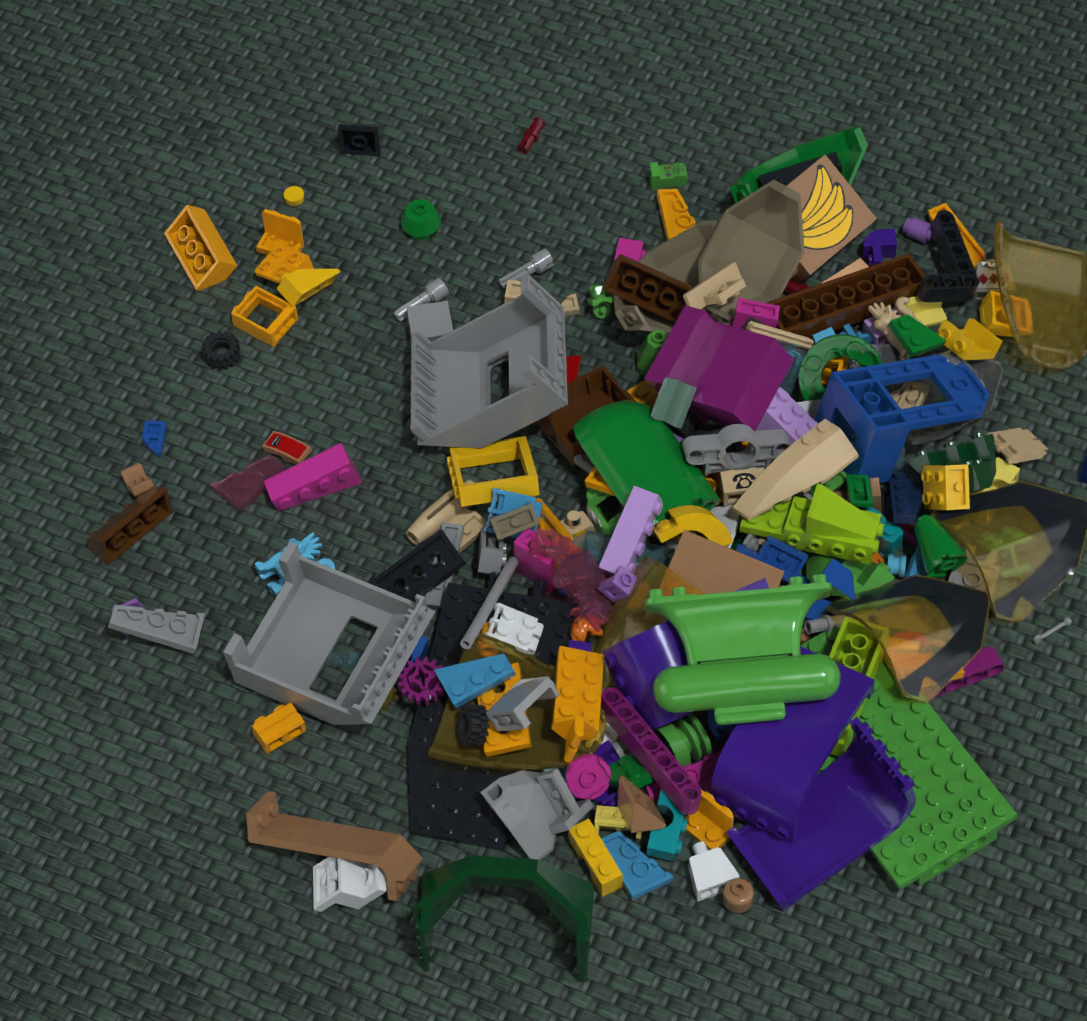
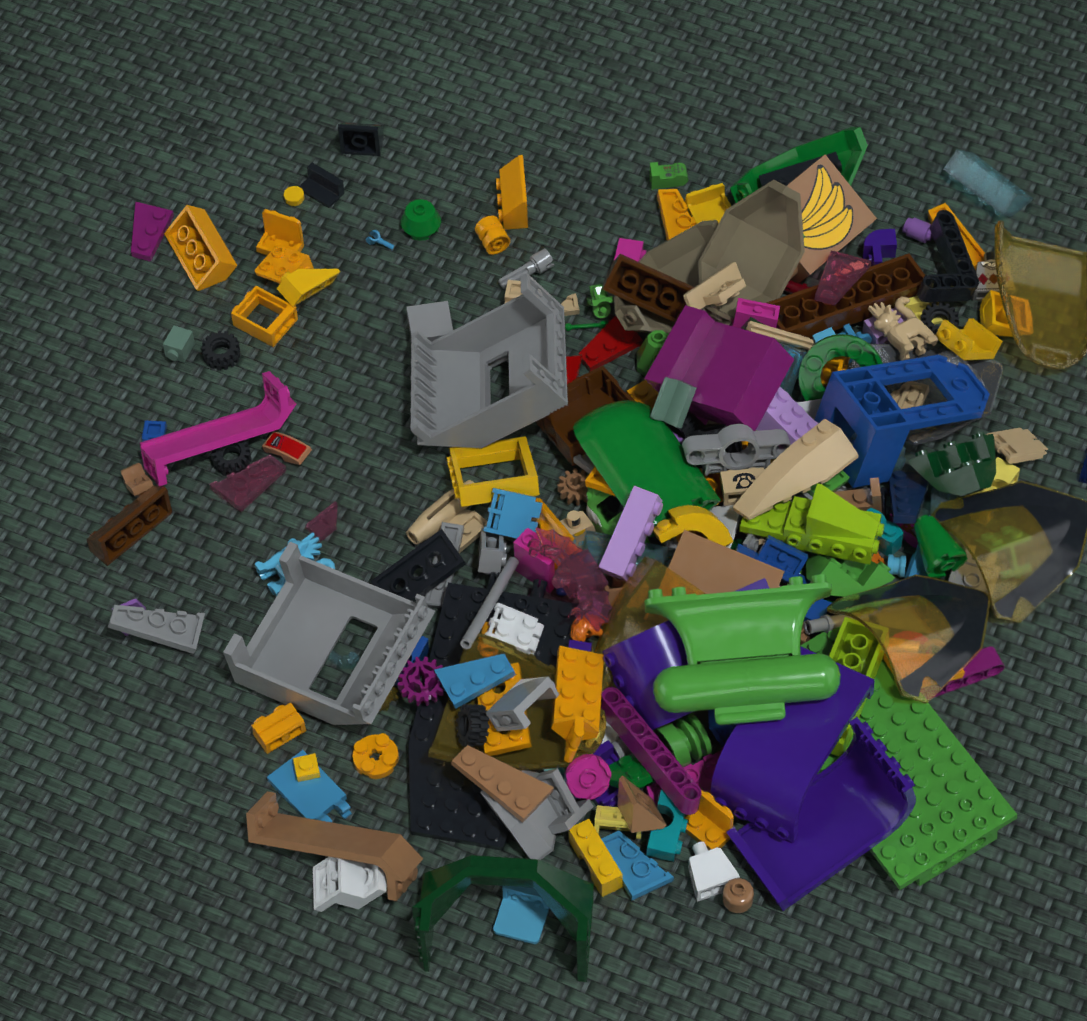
(149, 229): none -> magenta wing
(178, 344): none -> sand green brick
(219, 432): none -> dark pink panel
(235, 465): none -> black tyre
(306, 767): none -> yellow plate
(311, 797): none -> dark azure tile
(313, 478): dark pink wedge -> none
(322, 186): none -> black panel
(324, 523): none -> clear pink tile
(375, 744): none -> light orange plate
(378, 239): none -> dark azure hand
(432, 293): light grey piece -> none
(492, 235): none -> light orange wheel
(506, 785): none -> medium nougat wing
(512, 195): none -> light orange slope
(514, 521): dark tan panel -> none
(521, 914): none -> medium azure bracket
(531, 135): dark red pin -> none
(568, 327): none -> green hinge
(573, 486): none -> medium nougat gear
(609, 345): none -> red wing
(619, 585): medium lavender bracket -> none
(707, 203): none -> yellow panel
(839, 276): none -> clear pink wing
(840, 578): blue tile -> none
(859, 491): green slope -> none
(915, 336): green wing -> none
(939, 311): none -> black tyre
(945, 487): yellow bracket -> none
(986, 183): none -> clear light blue slope
(1066, 622): light grey hinge -> none

